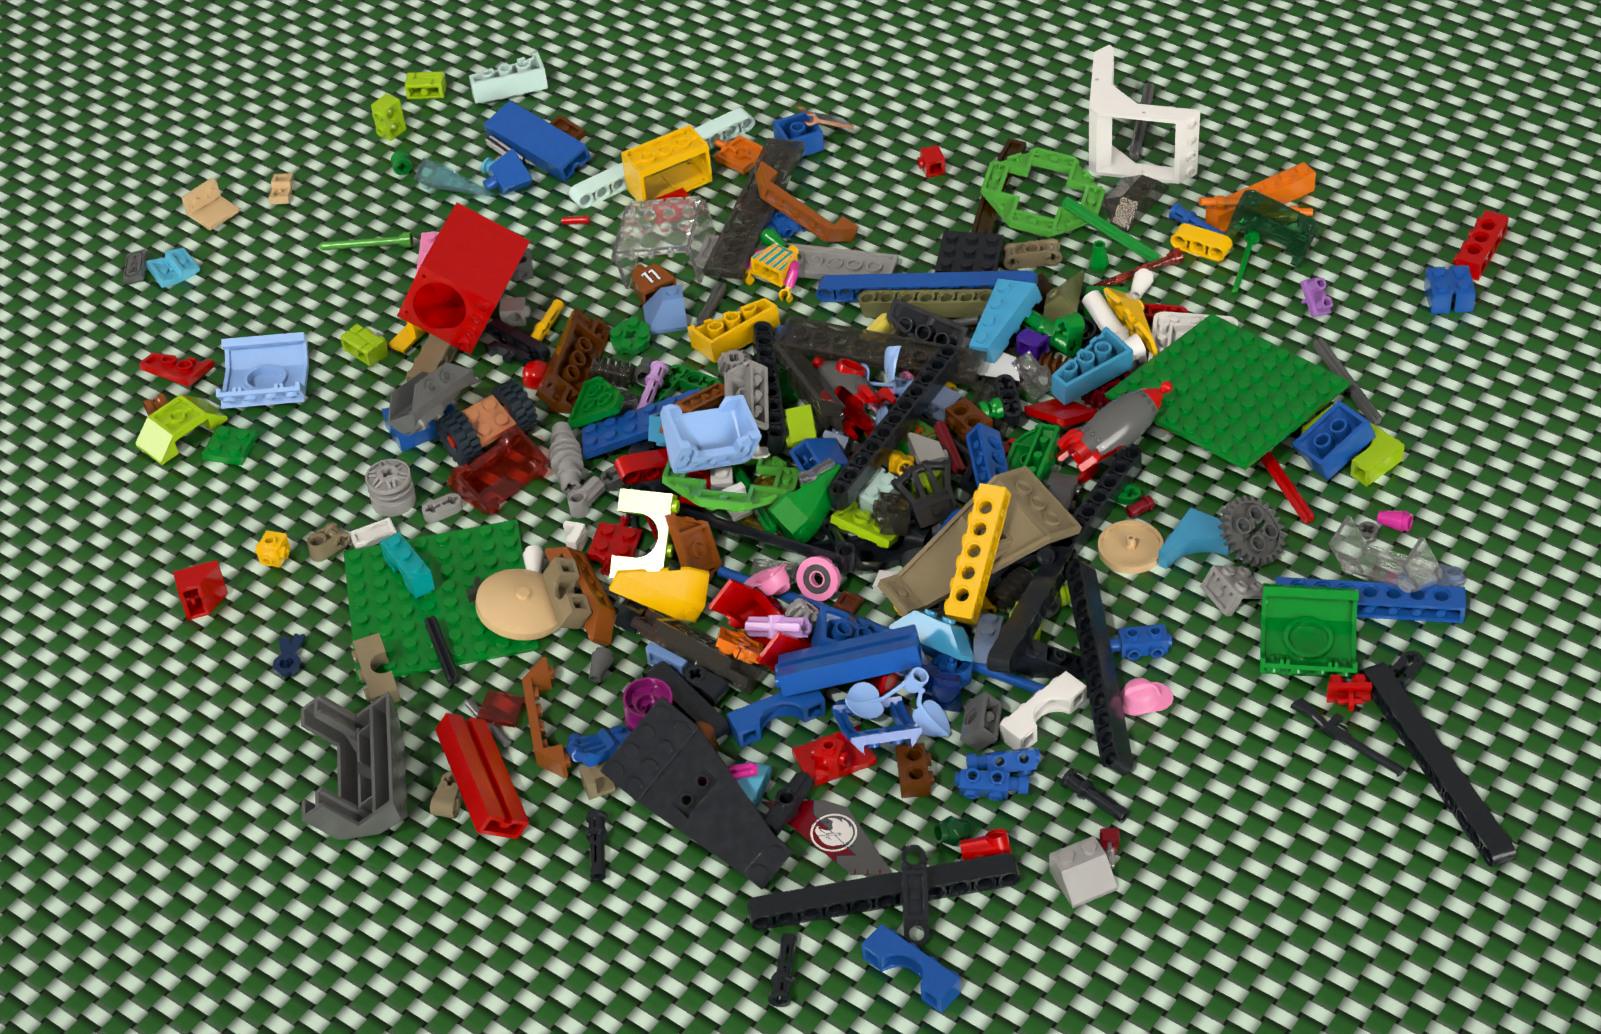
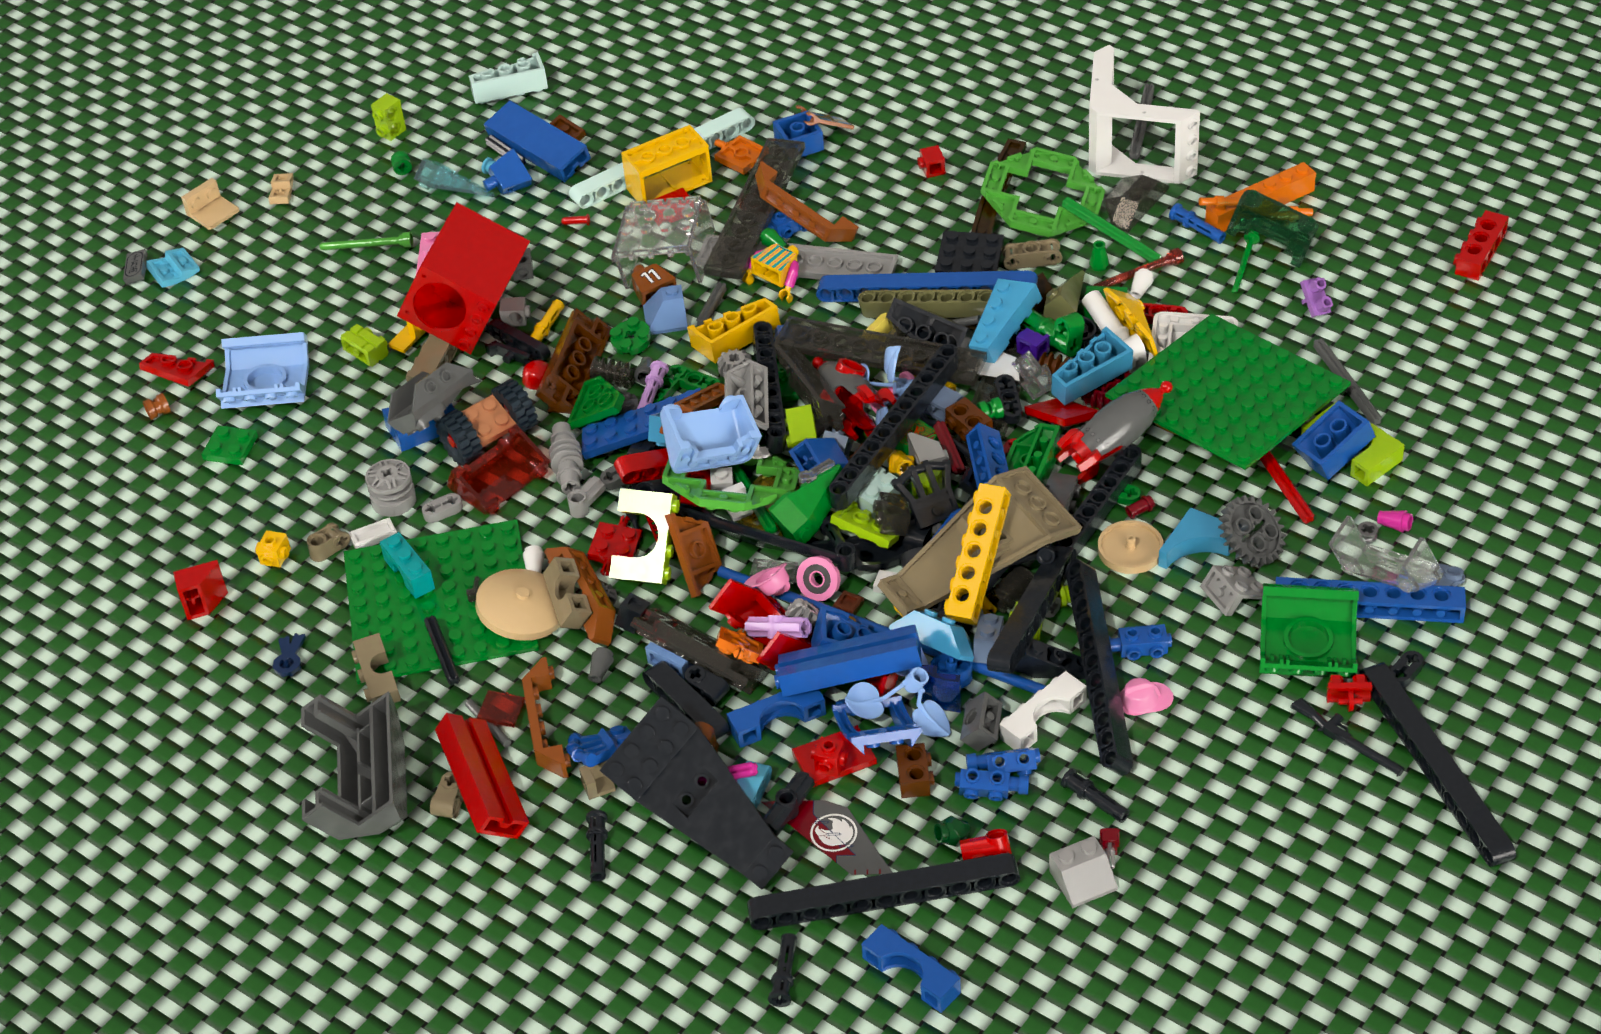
(173, 422): lime slope -> none
(425, 85): lime brick -> none
(575, 535): white bracket -> none
(640, 698): magenta wheel -> none
(671, 592): yellow wedge -> none
(915, 895): black plate -> none
(1201, 242): yellow beam -> none
(1443, 283): blue piece -> none

